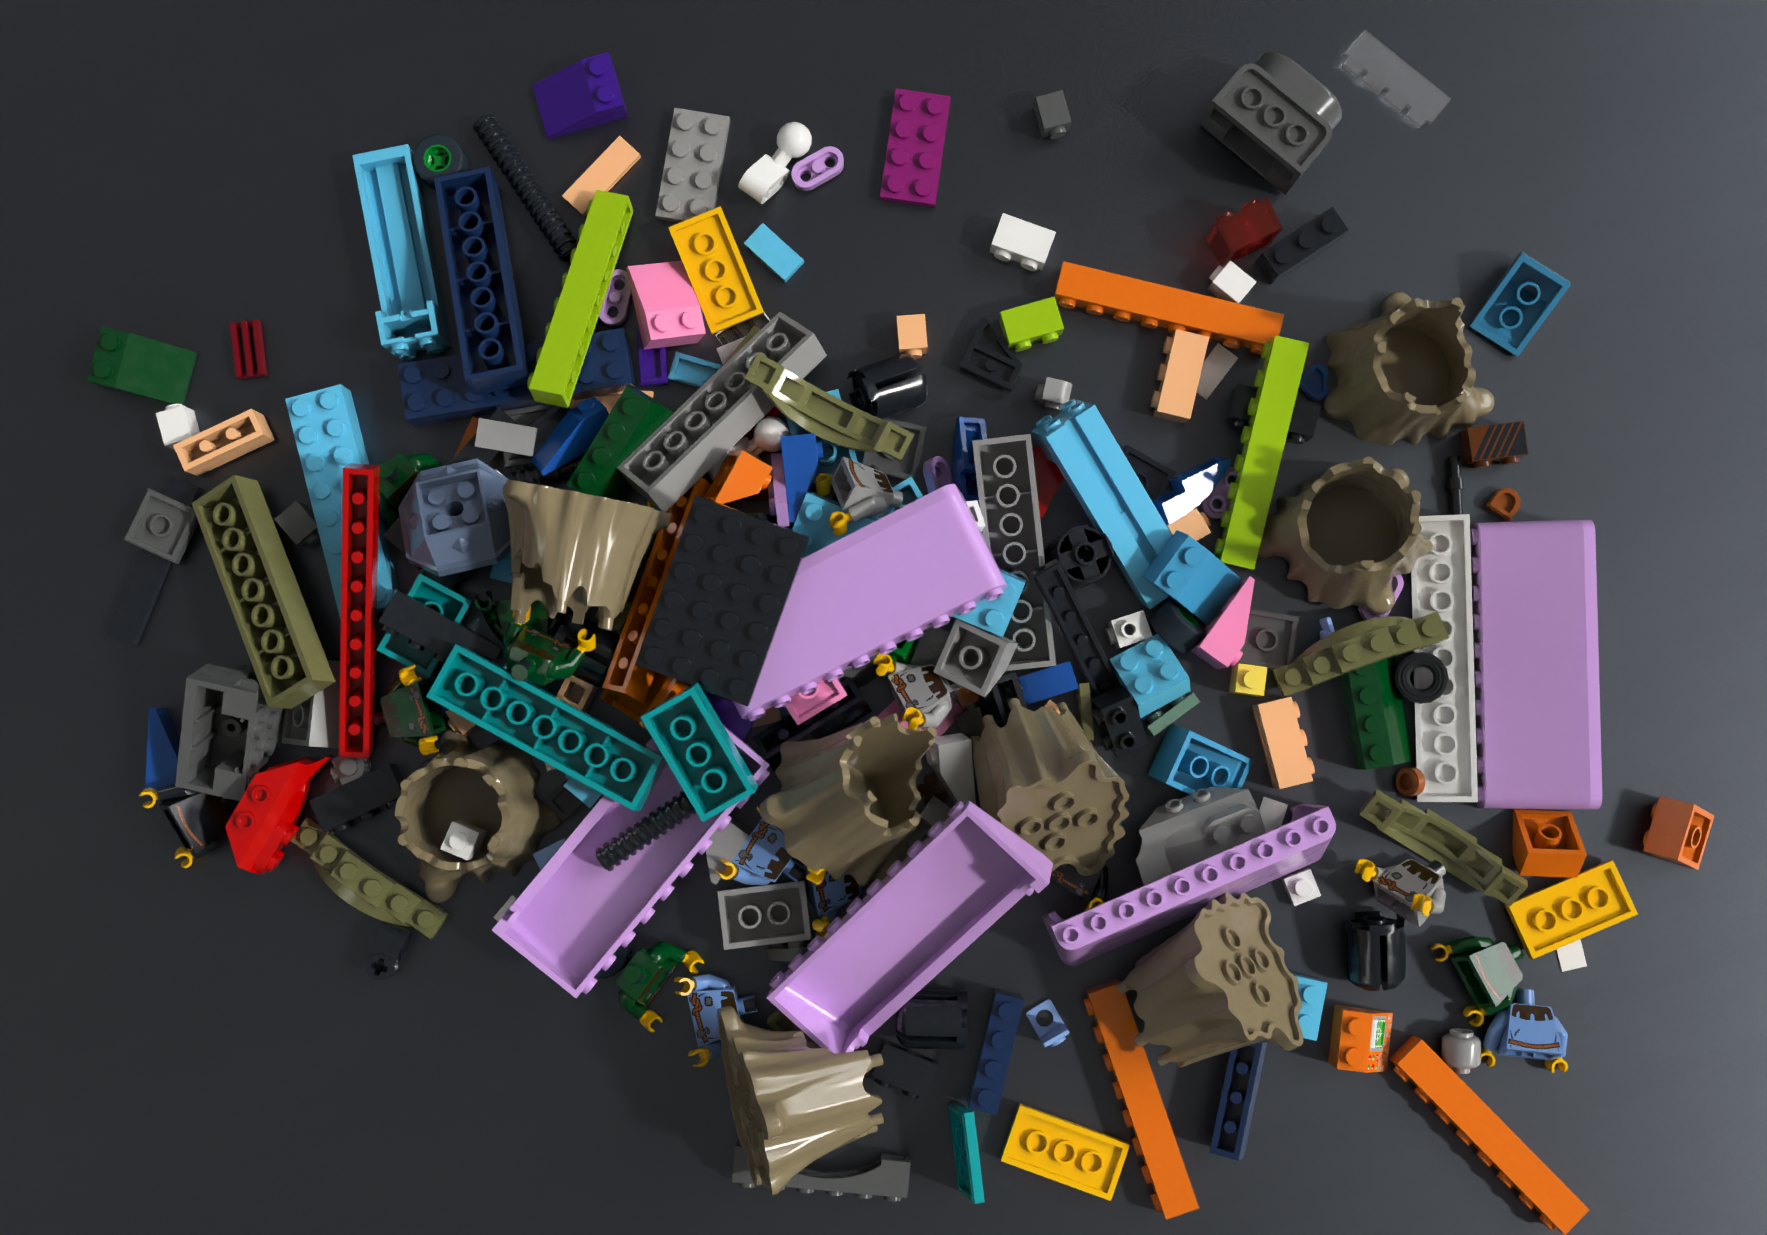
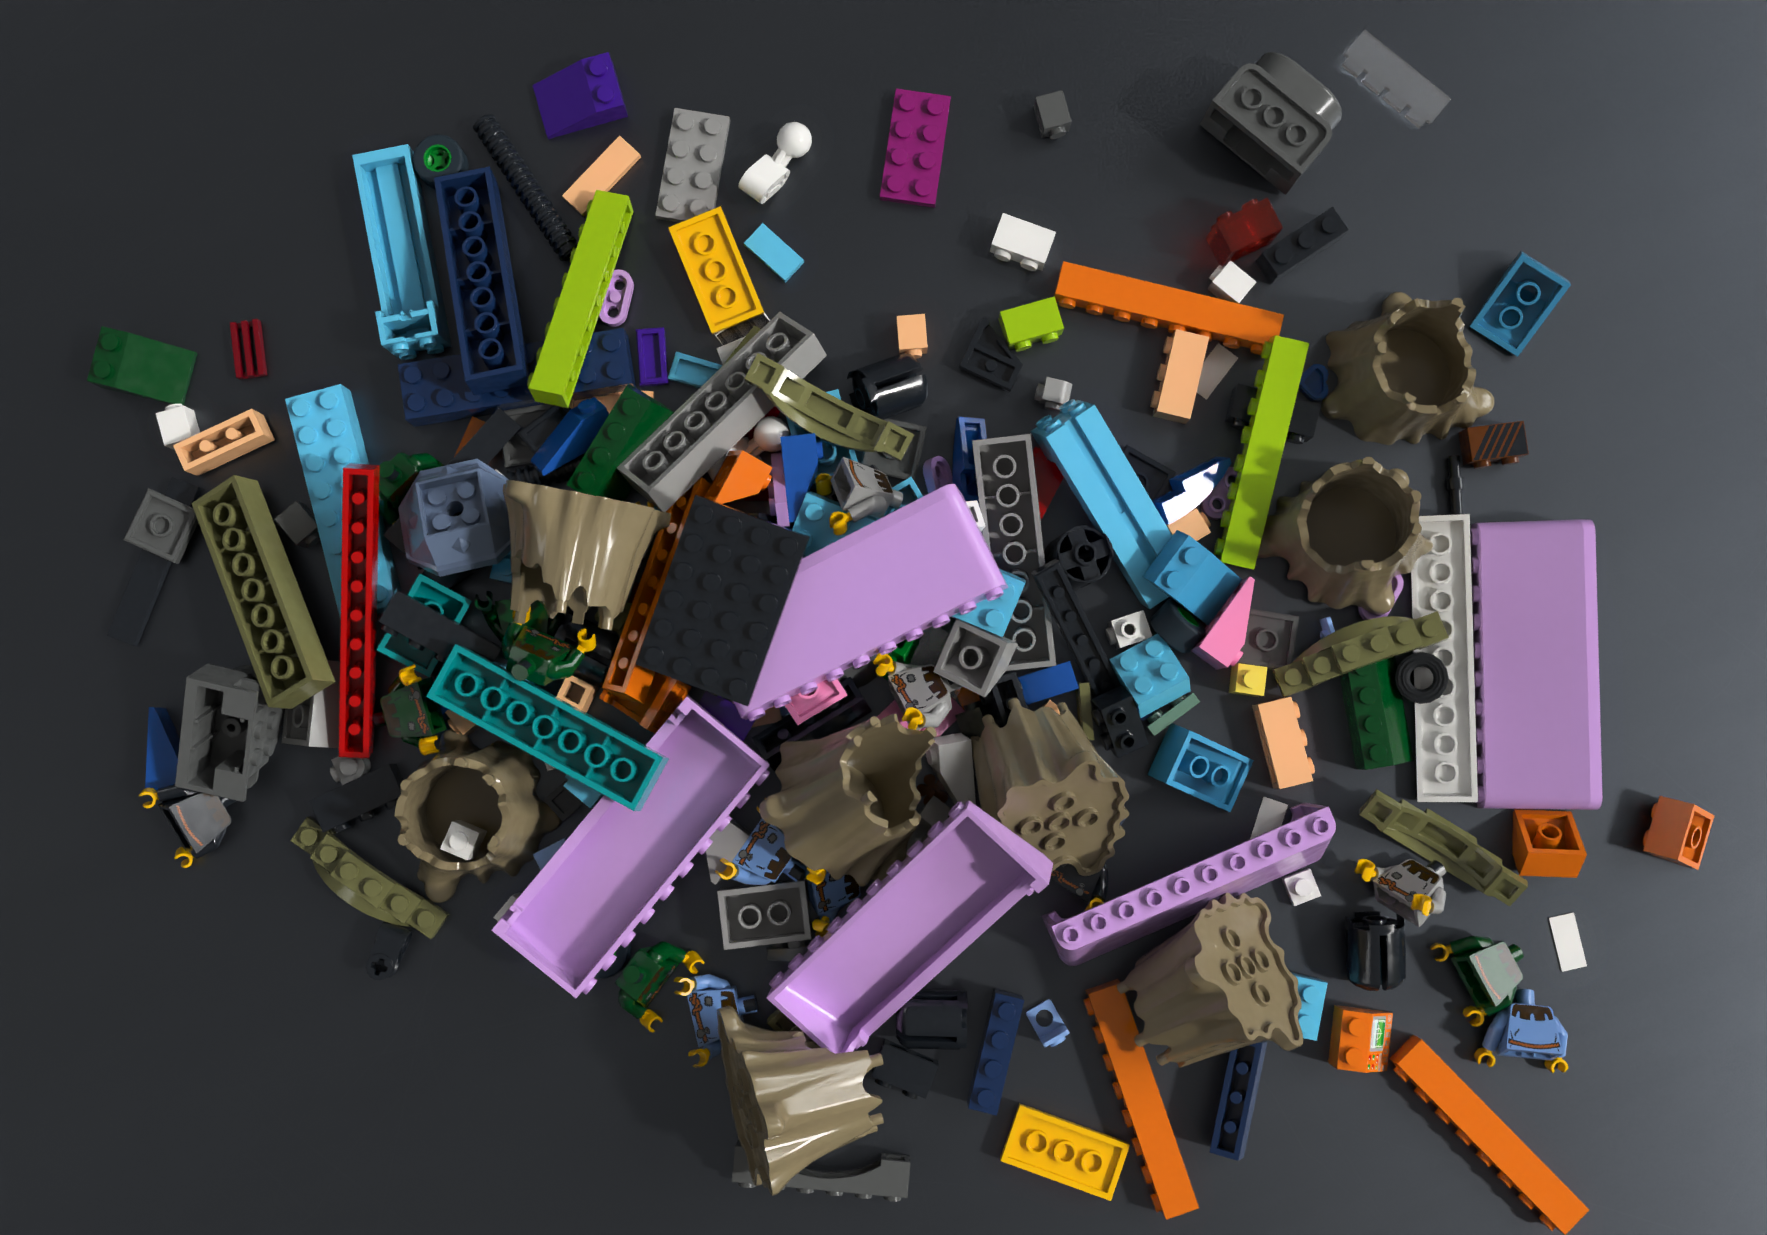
(269, 812): red slope -> none
(505, 437): light grey tile -> none
(645, 831): black piece -> none
(665, 305): bright pink slope -> none
(700, 752): teal brick -> none
(816, 168): lavender plate -> none
(966, 1152): teal tile -> none
(1196, 829): light grey slope -> none
(1410, 781): dark orange tile -> none
(1461, 1050): light grey head -> none
(1504, 503): dark orange tile -> none
(1571, 909): yellow plate -> none

